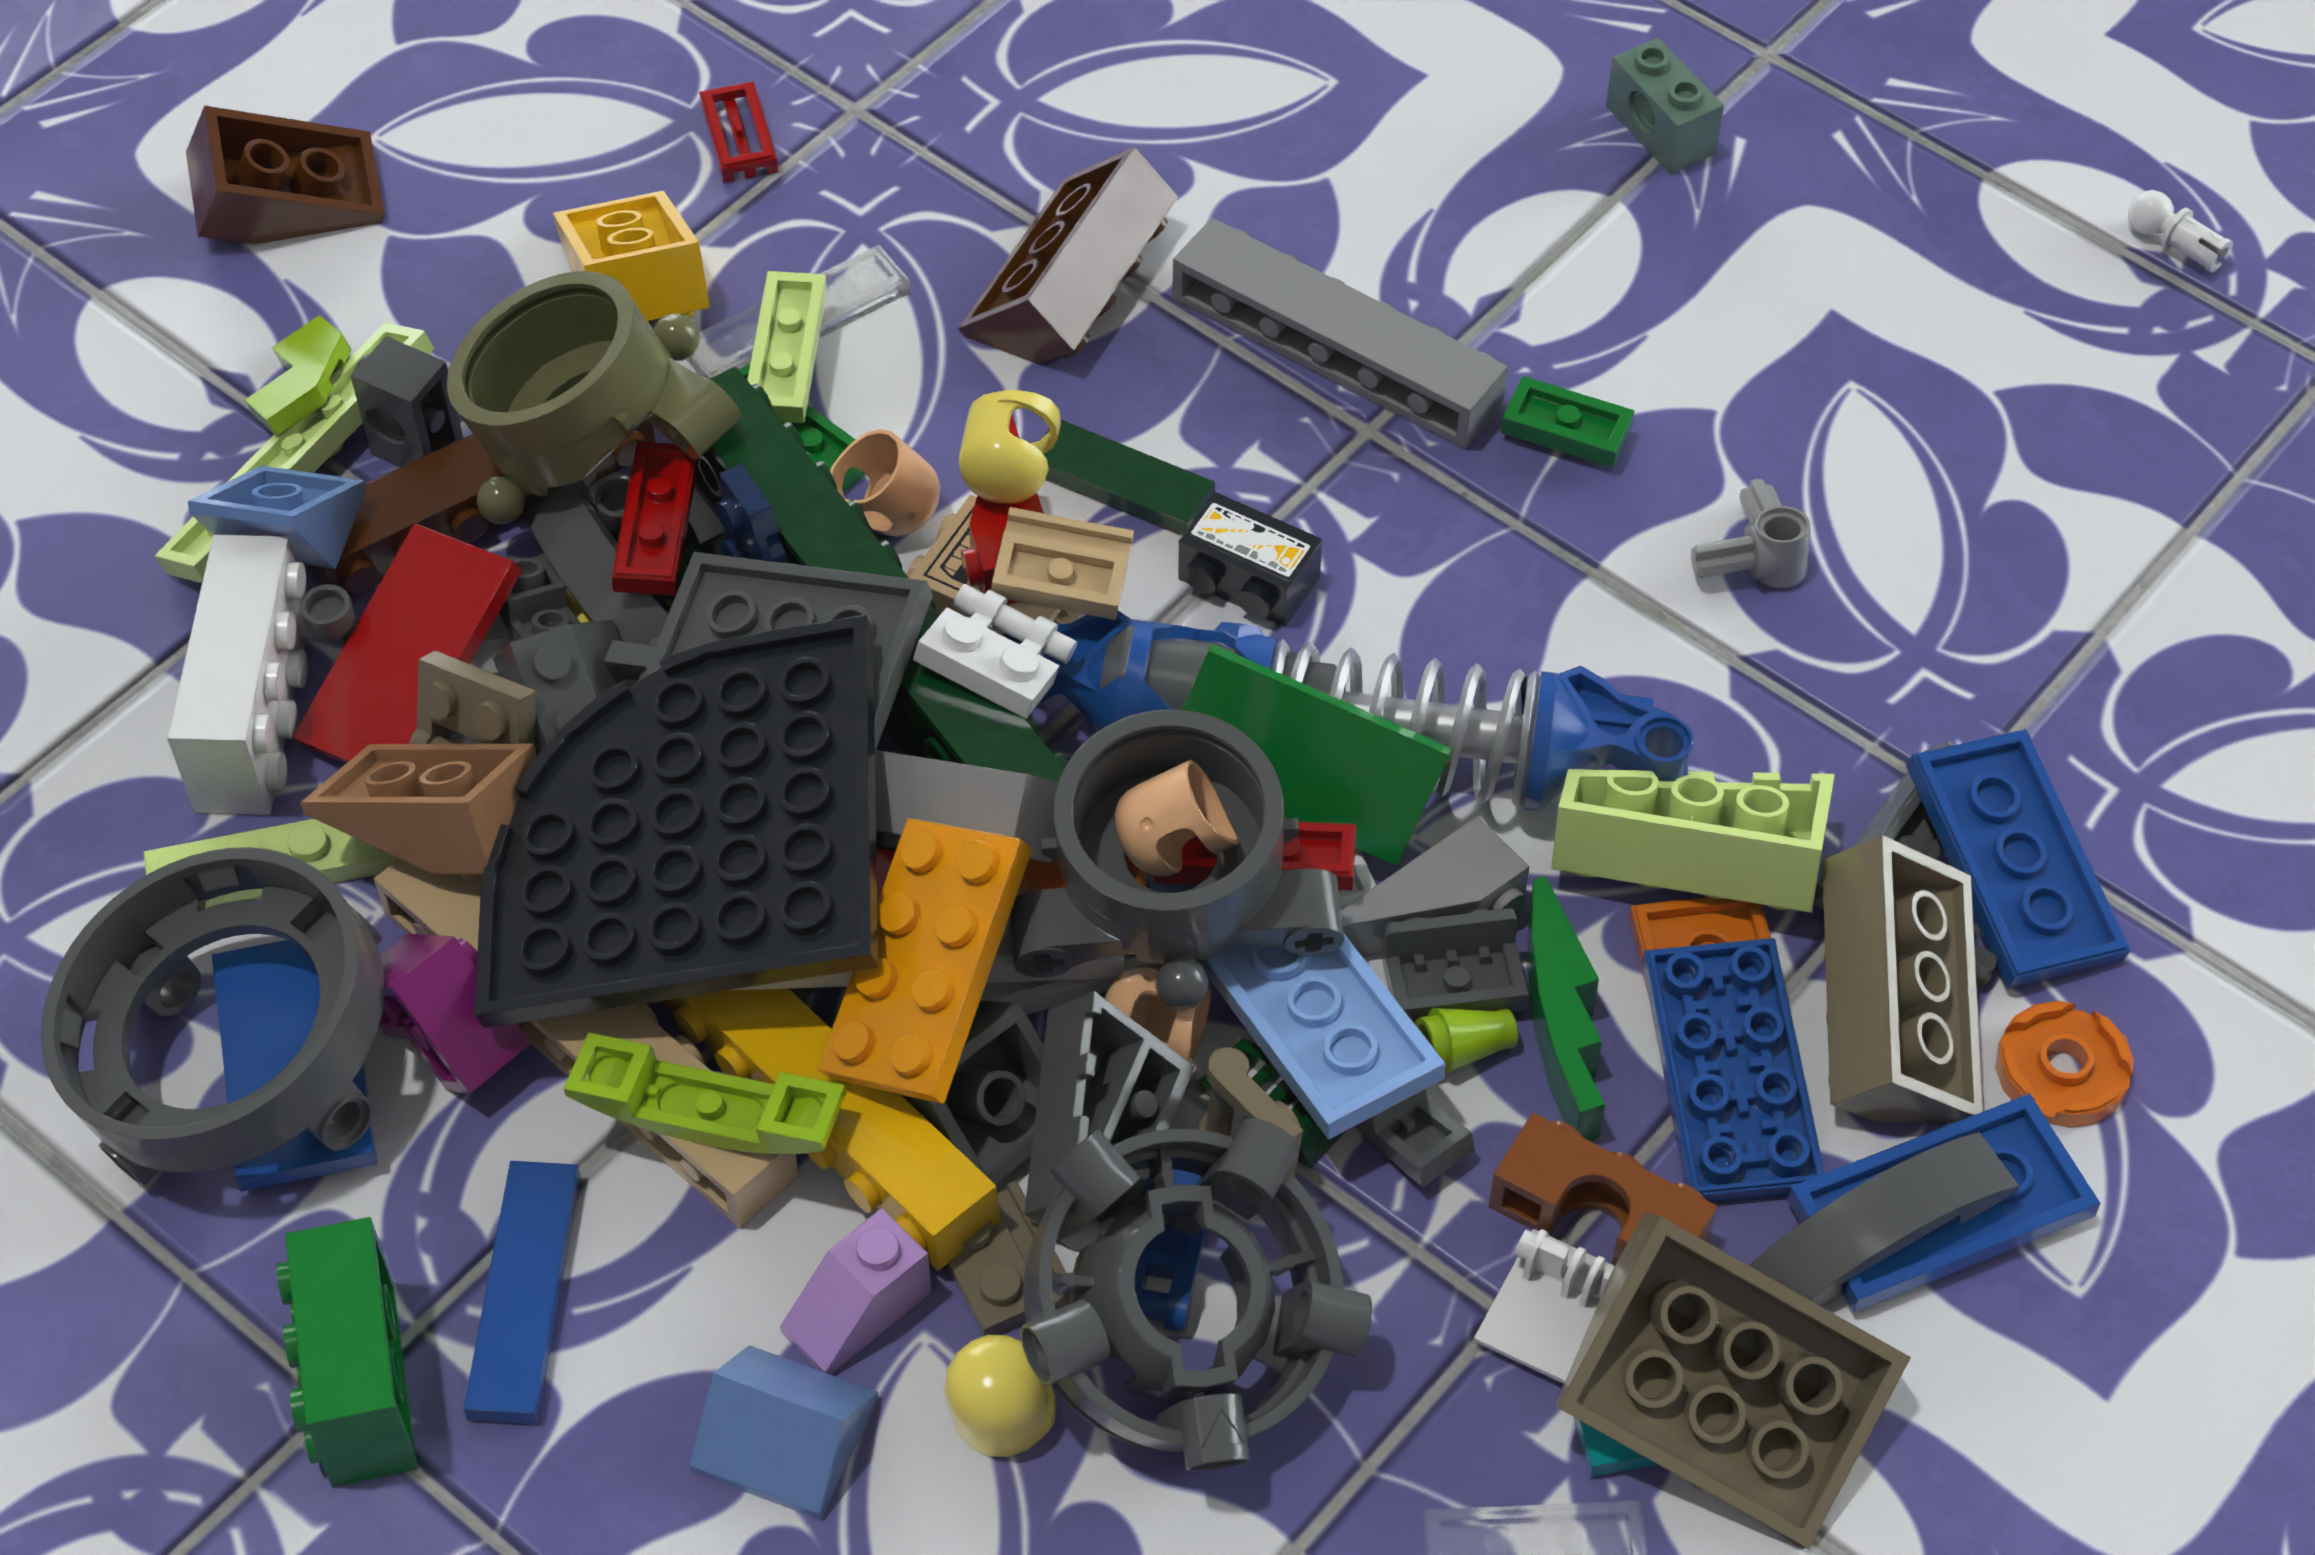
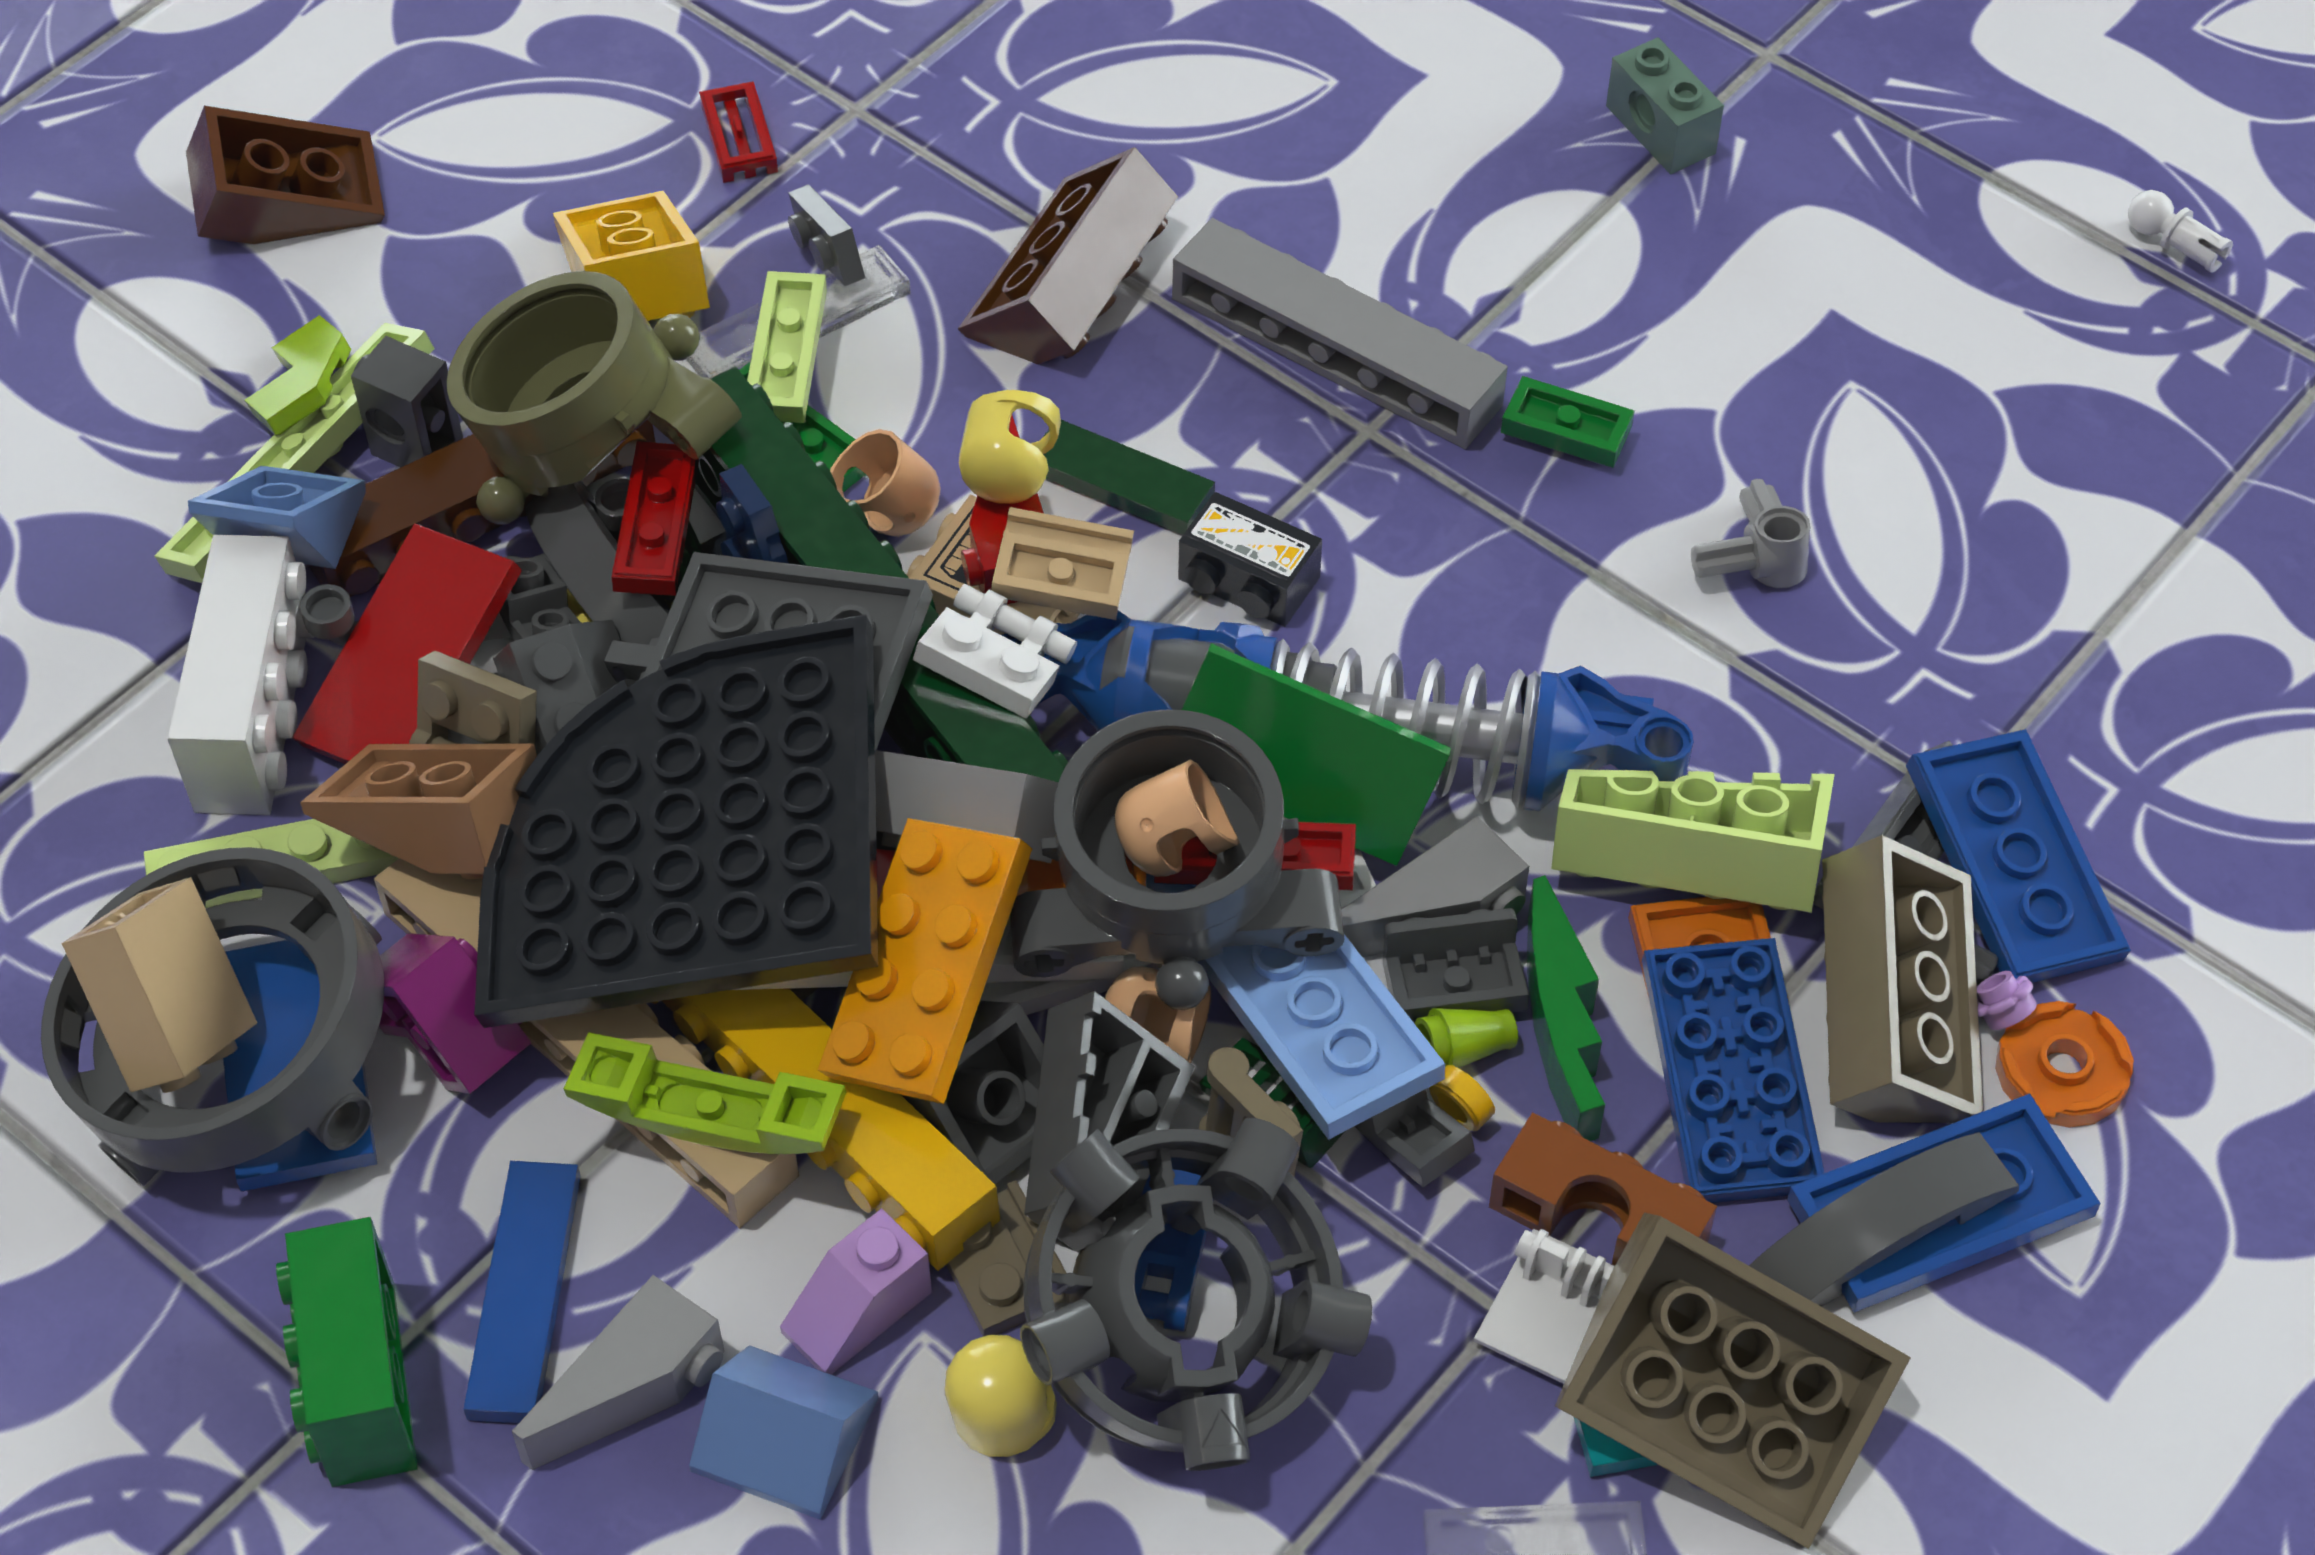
(161, 986): none -> tan brick
(628, 1373): none -> light grey slope
(825, 234): none -> dark grey plate
(1463, 1098): none -> yellow tile
(2005, 1000): none -> lavender plate

